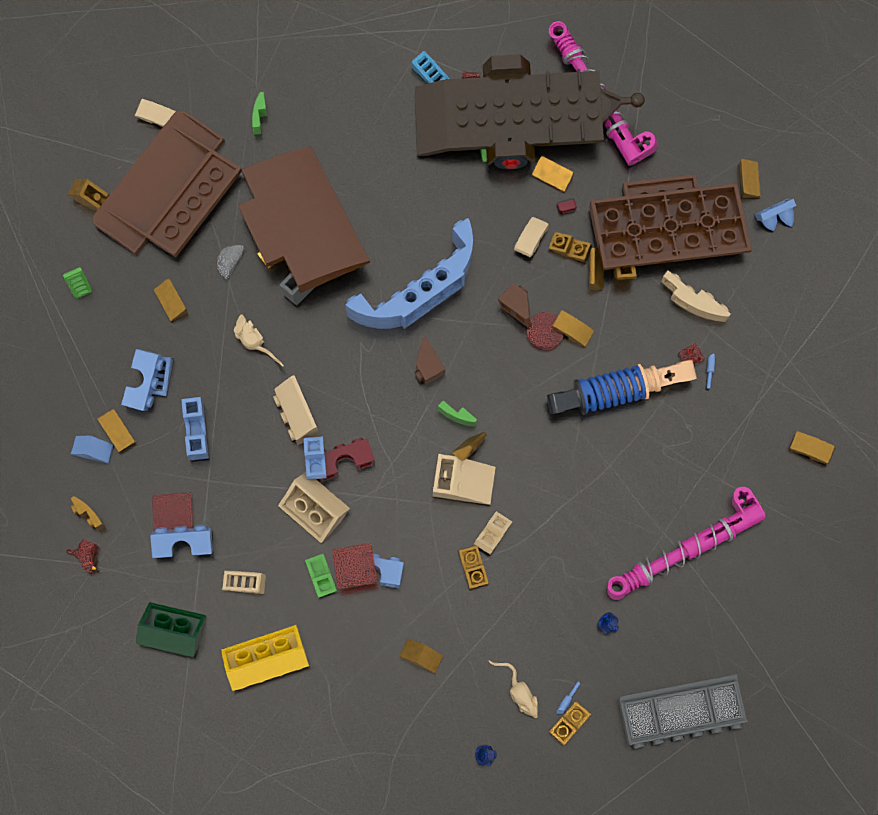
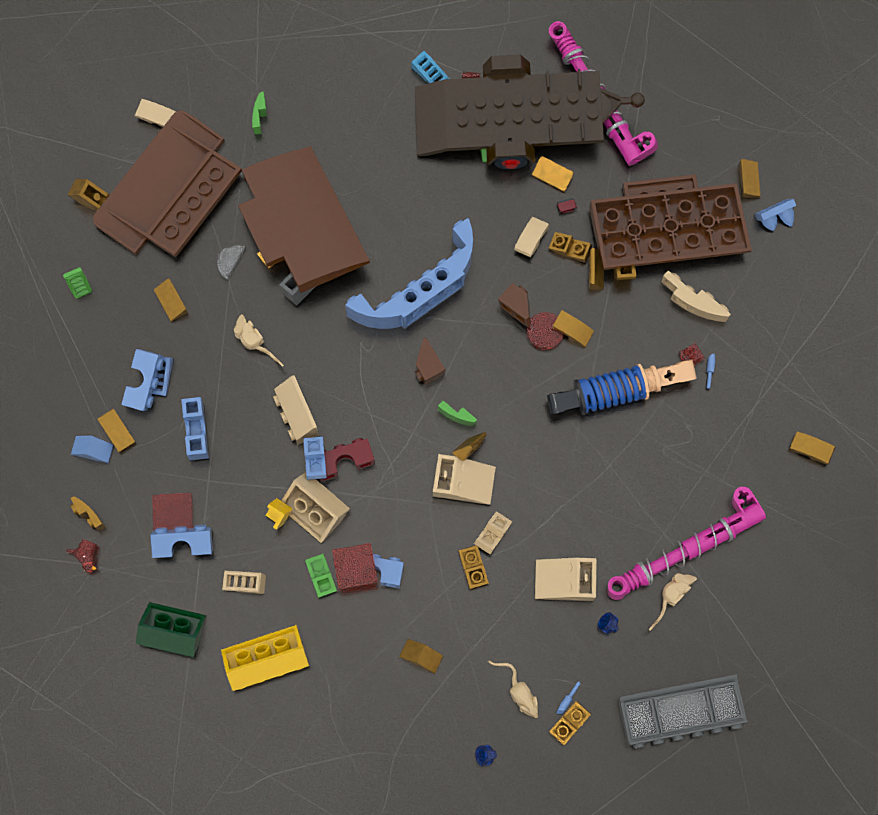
(278, 512): none -> yellow panel
(566, 579): none -> tan slope
(674, 592): none -> tan animal

